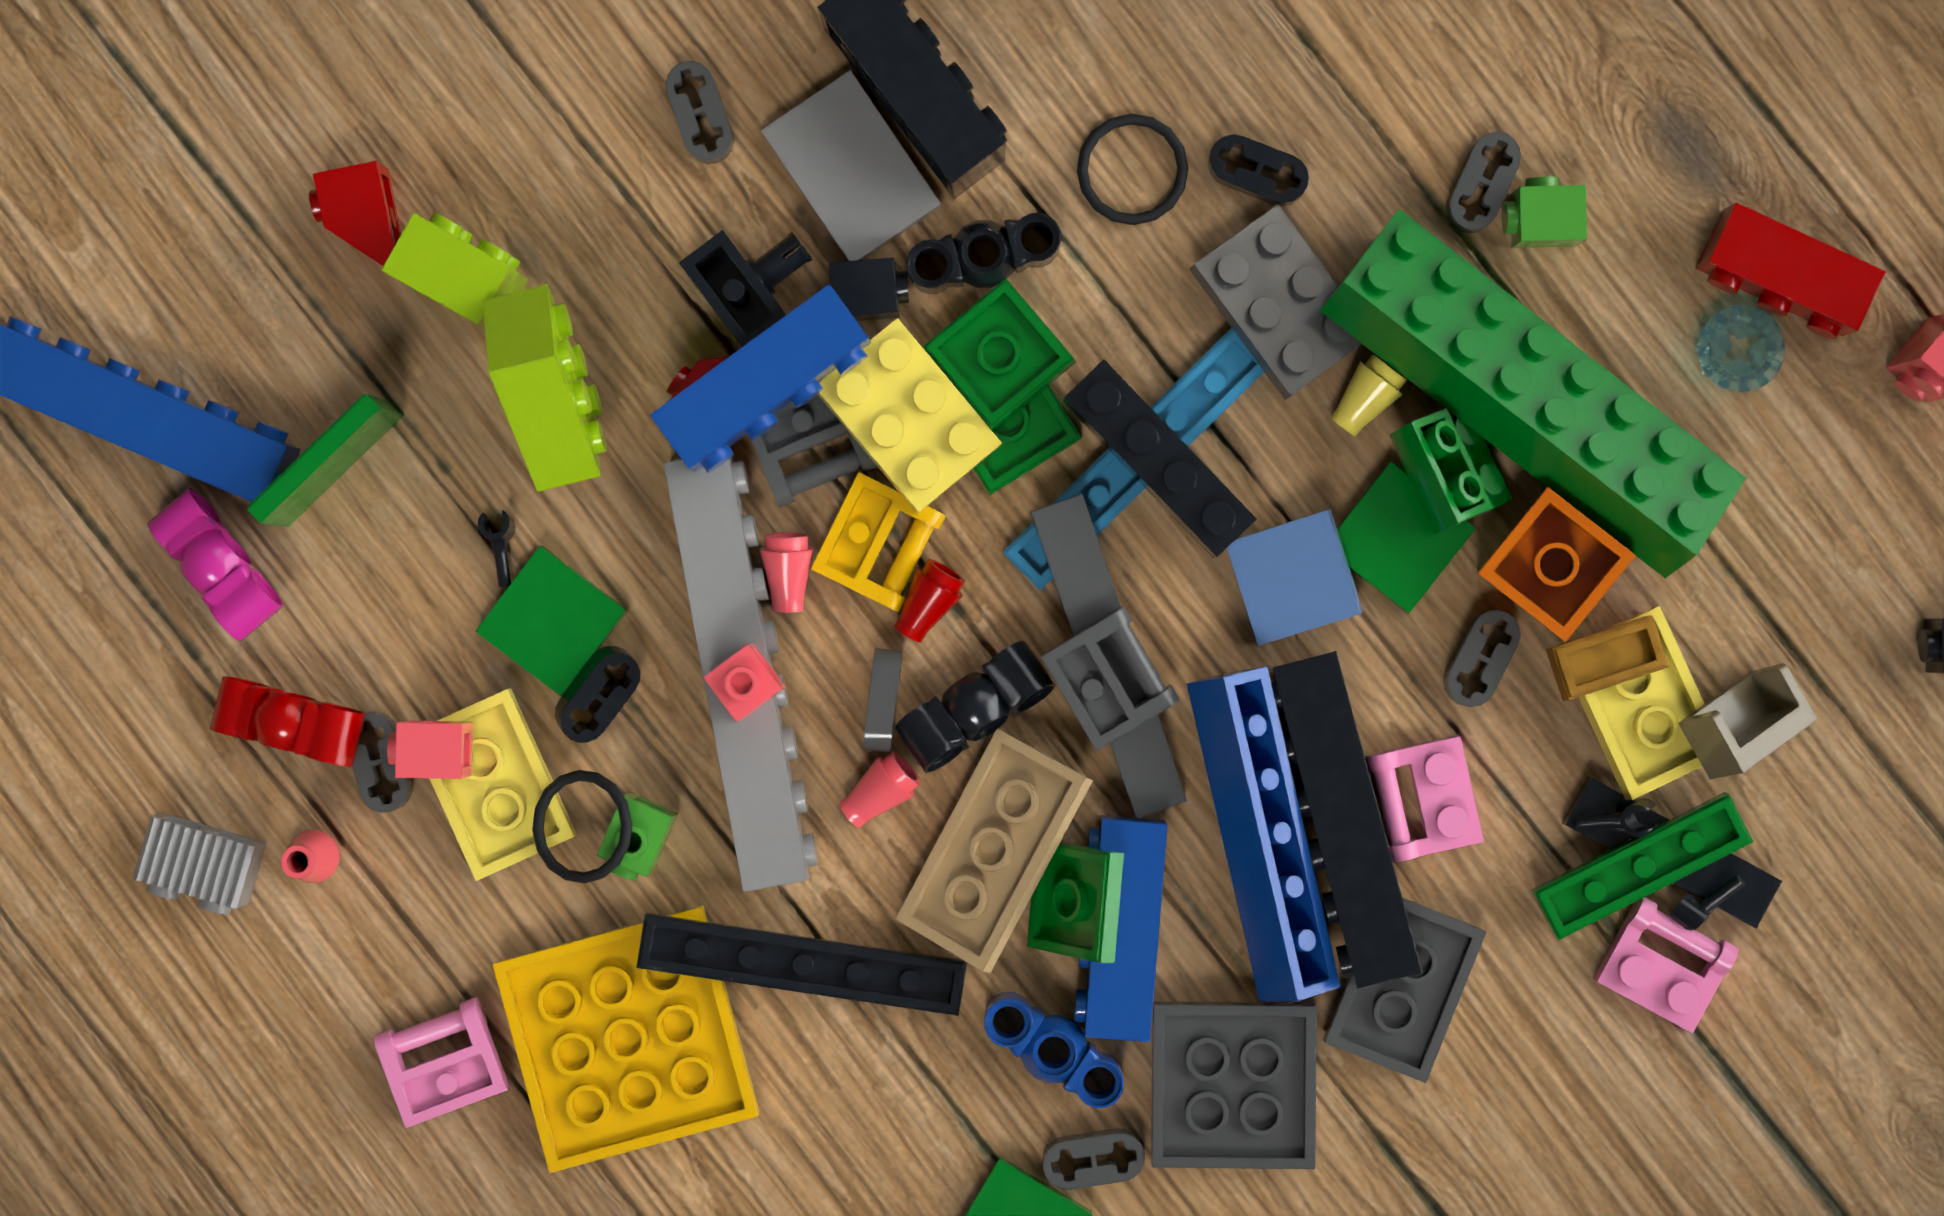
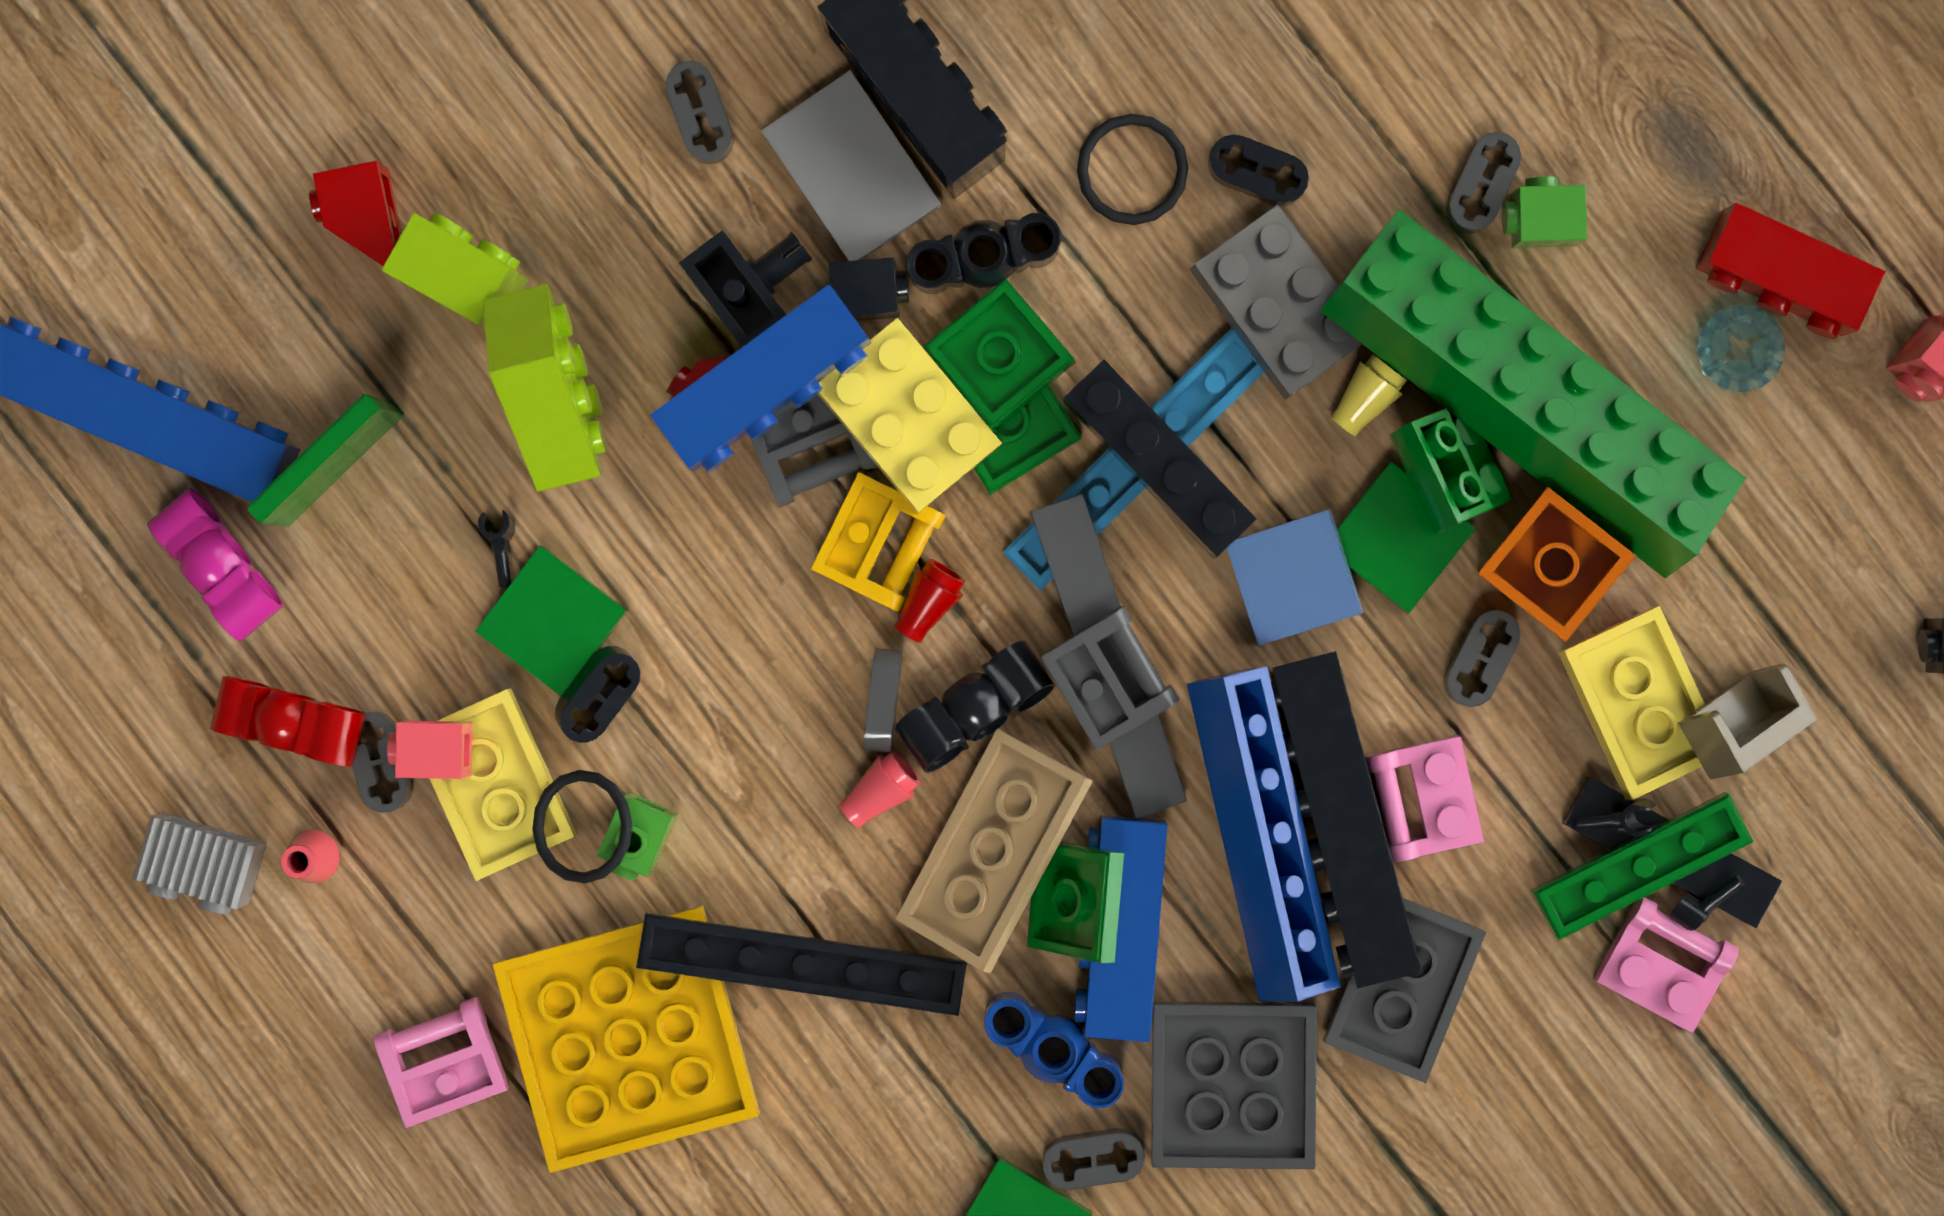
(726, 617): light grey brick -> none
(744, 682): coral brick -> none
(787, 569): coral cone -> none
(1607, 658): pearl gold tile -> none

